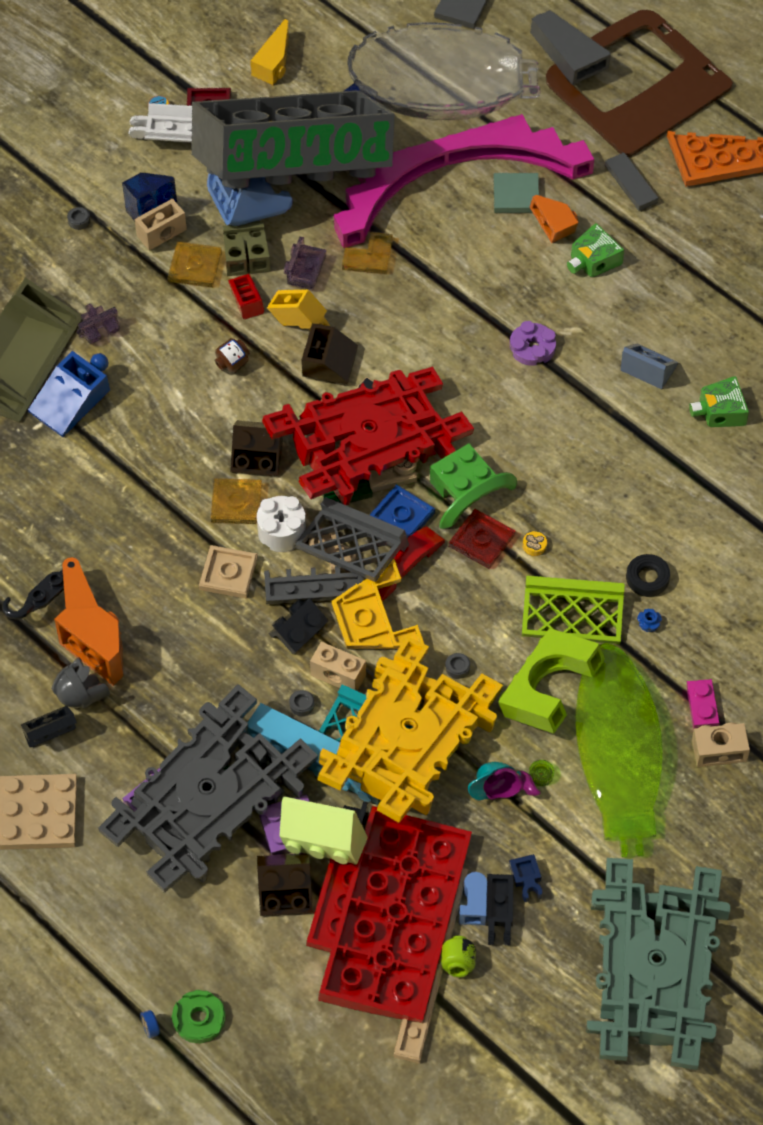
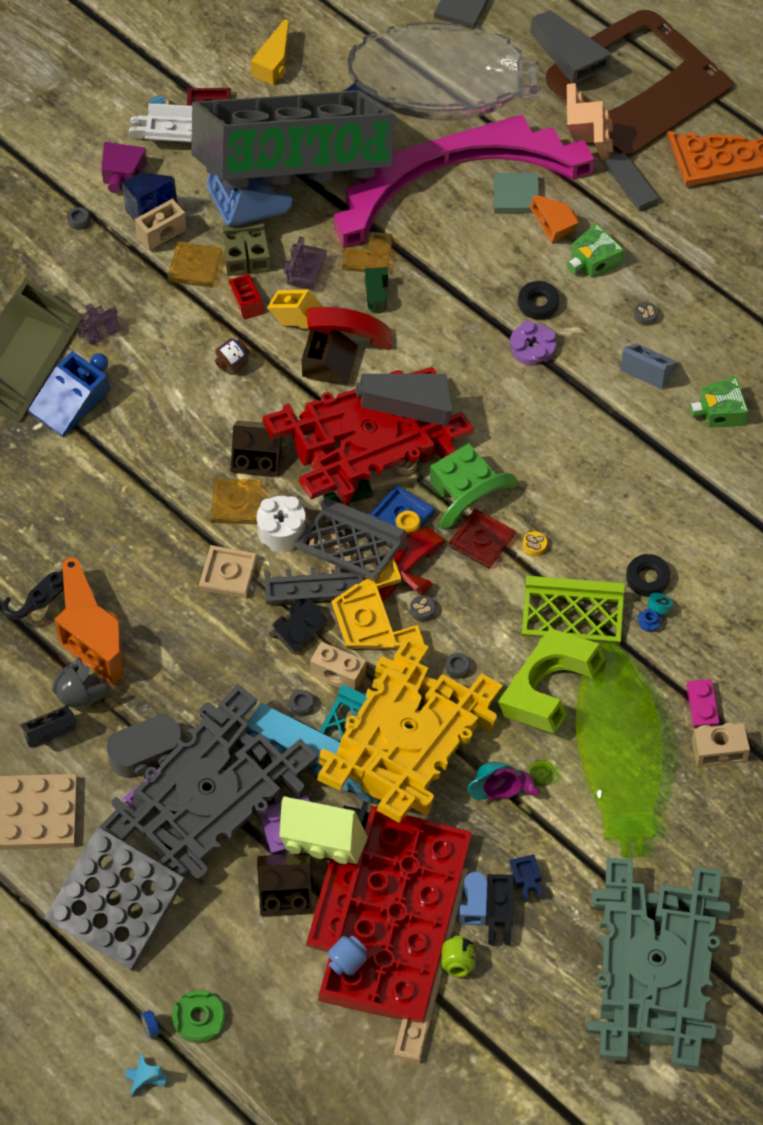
(76, 889): none -> dark grey piece
(121, 163): none -> magenta torso
(142, 745): none -> dark grey brick
(145, 1075): none -> medium azure piece
(347, 955): none -> medium blue head
(349, 321): none -> red slope
(375, 293): none -> dark green leg
(407, 395): none -> dark grey slope
(408, 521): none -> yellow tile
(417, 583): none -> red slope
(422, 608): none -> tile
(538, 288): none -> black tyre
(589, 122): none -> light nougat bracket
(645, 313): none -> dark grey tile
(660, 603): none -> teal tile

